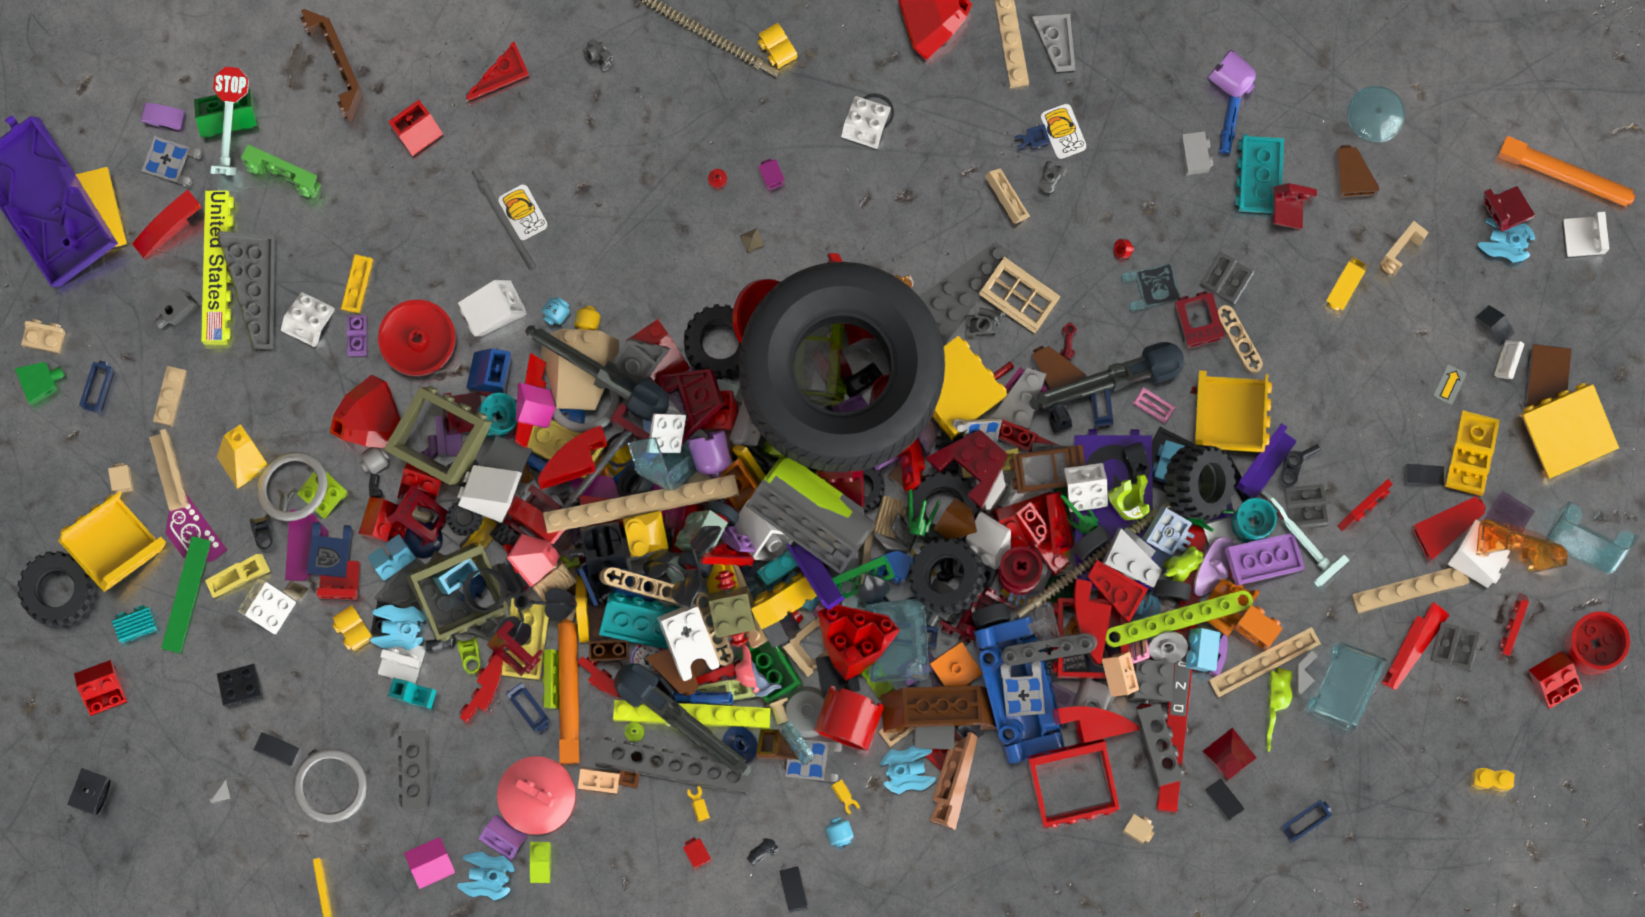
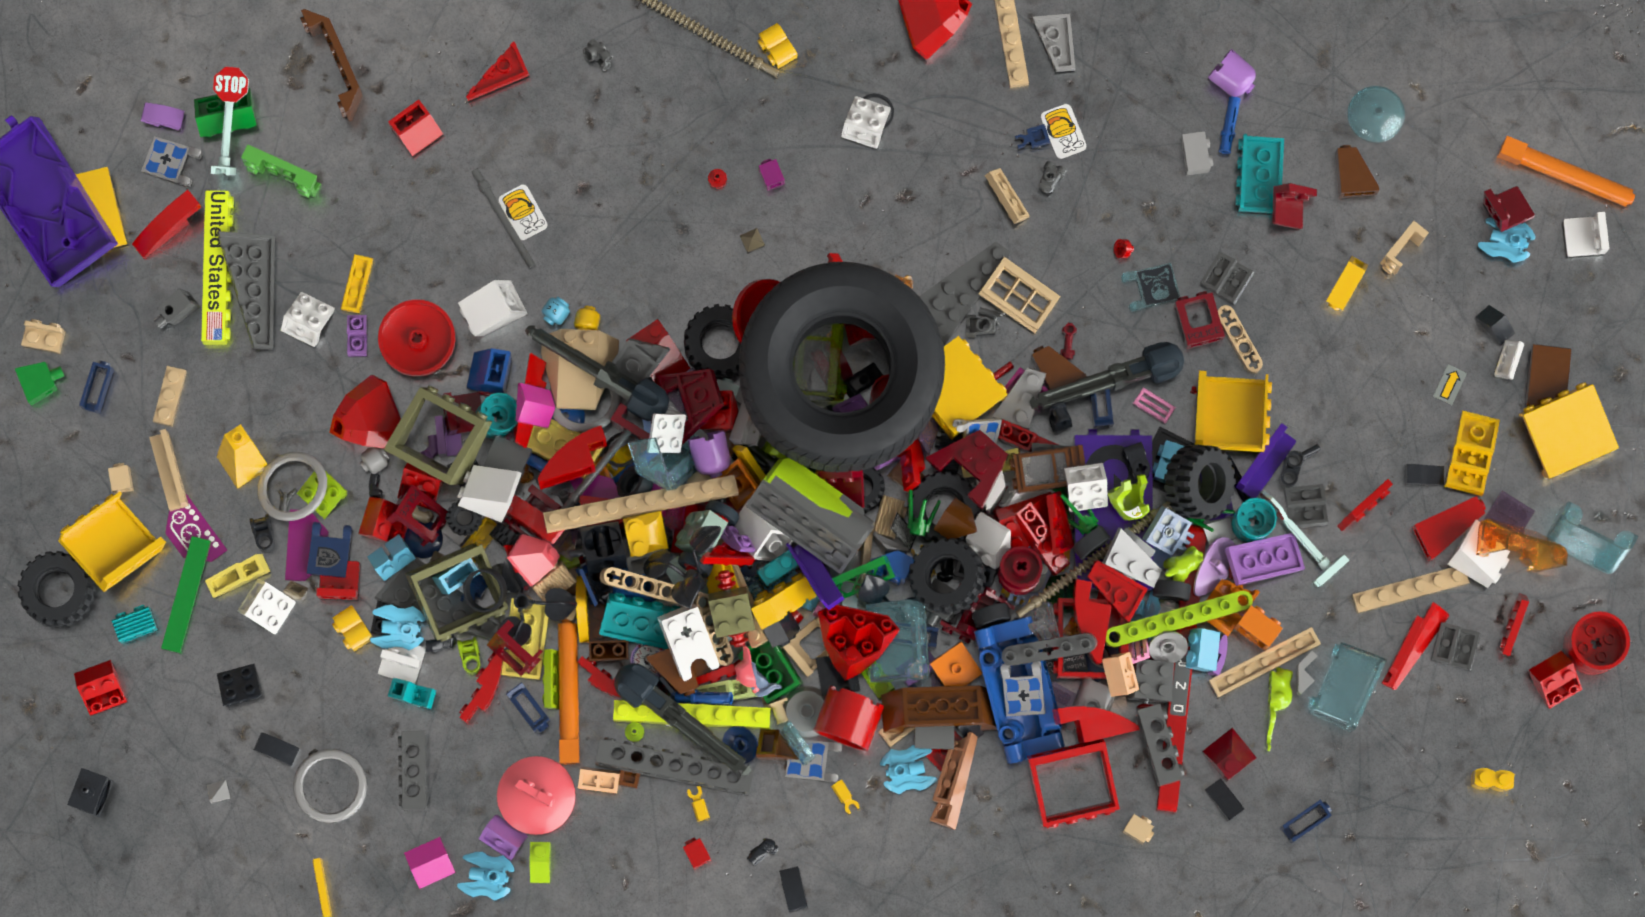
(839, 832): medium azure head -> none

